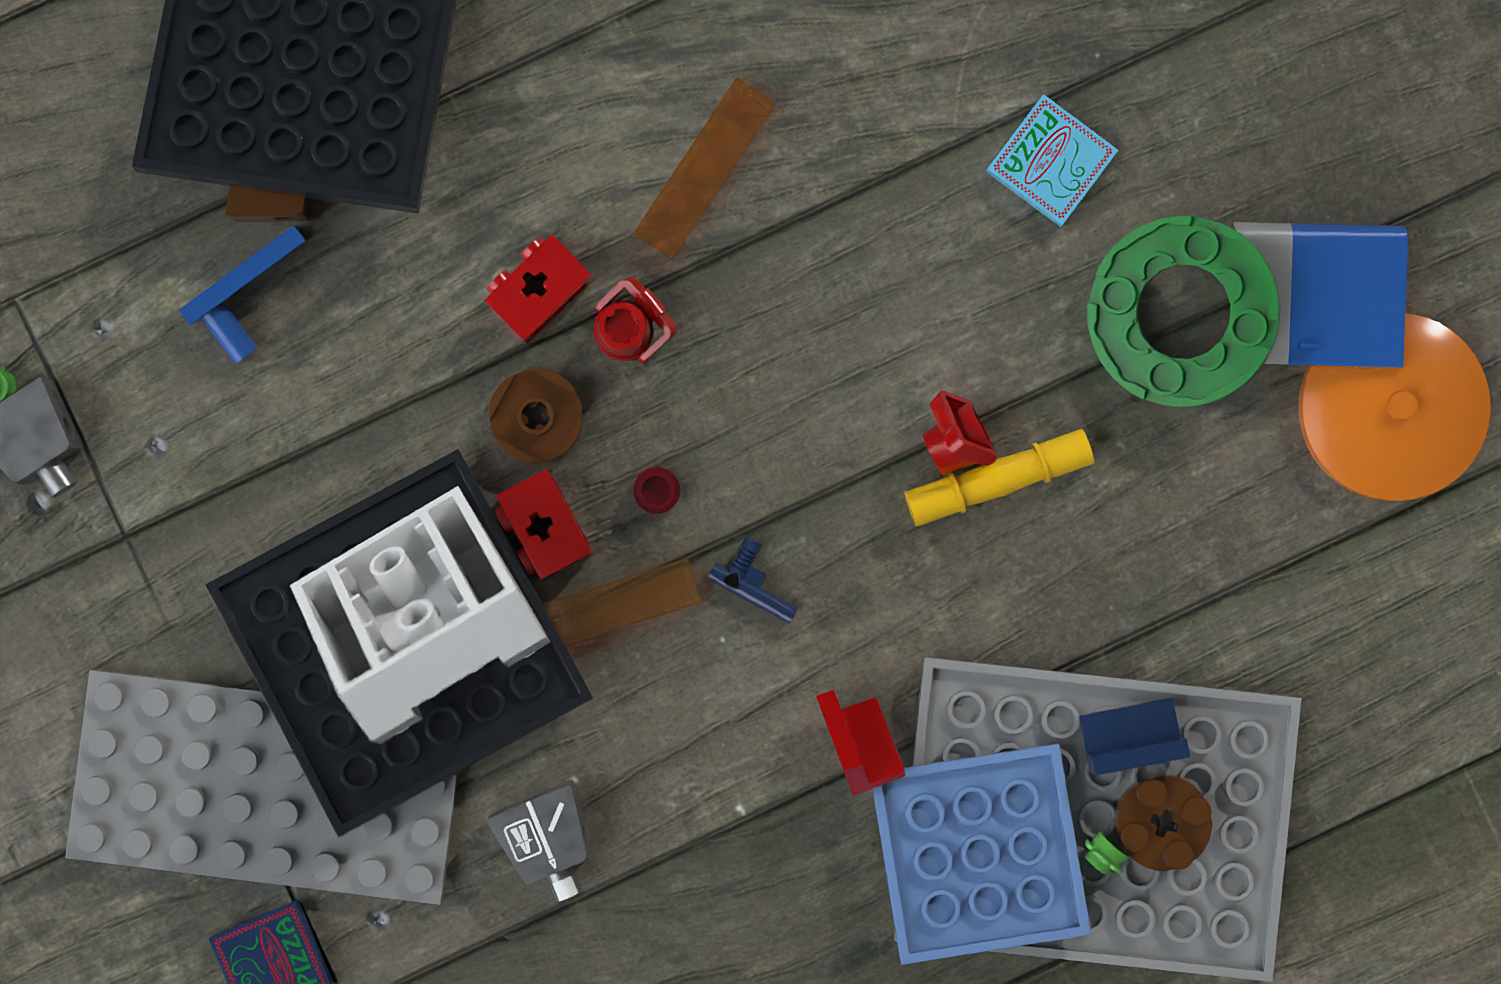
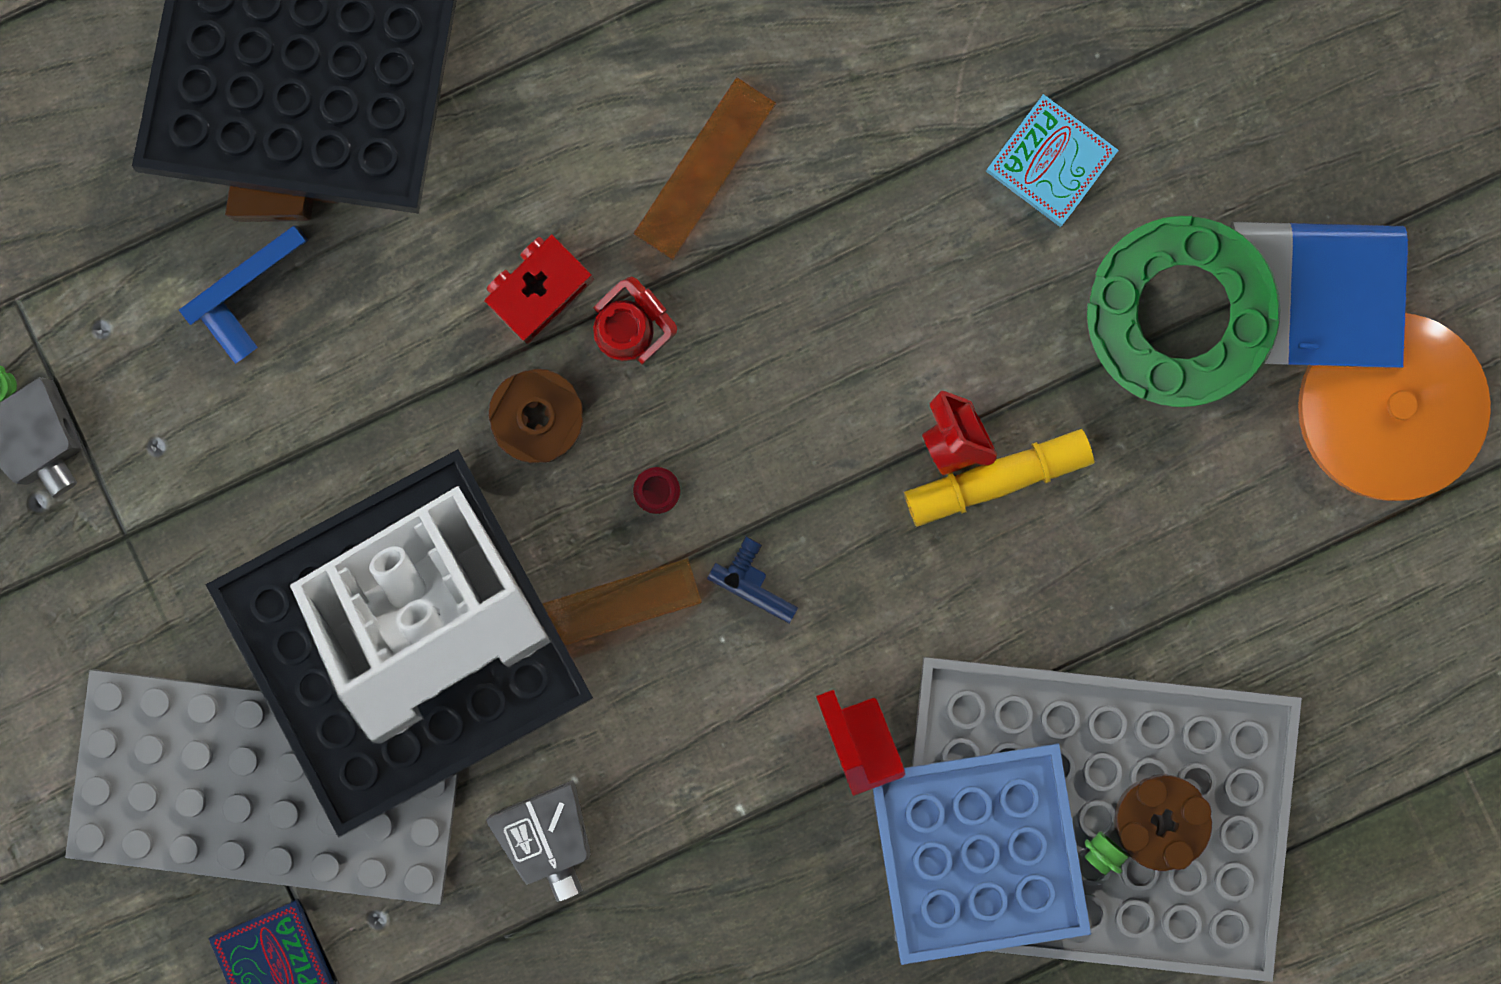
(542, 497): red brick -> none
(1132, 737): dark blue panel -> none

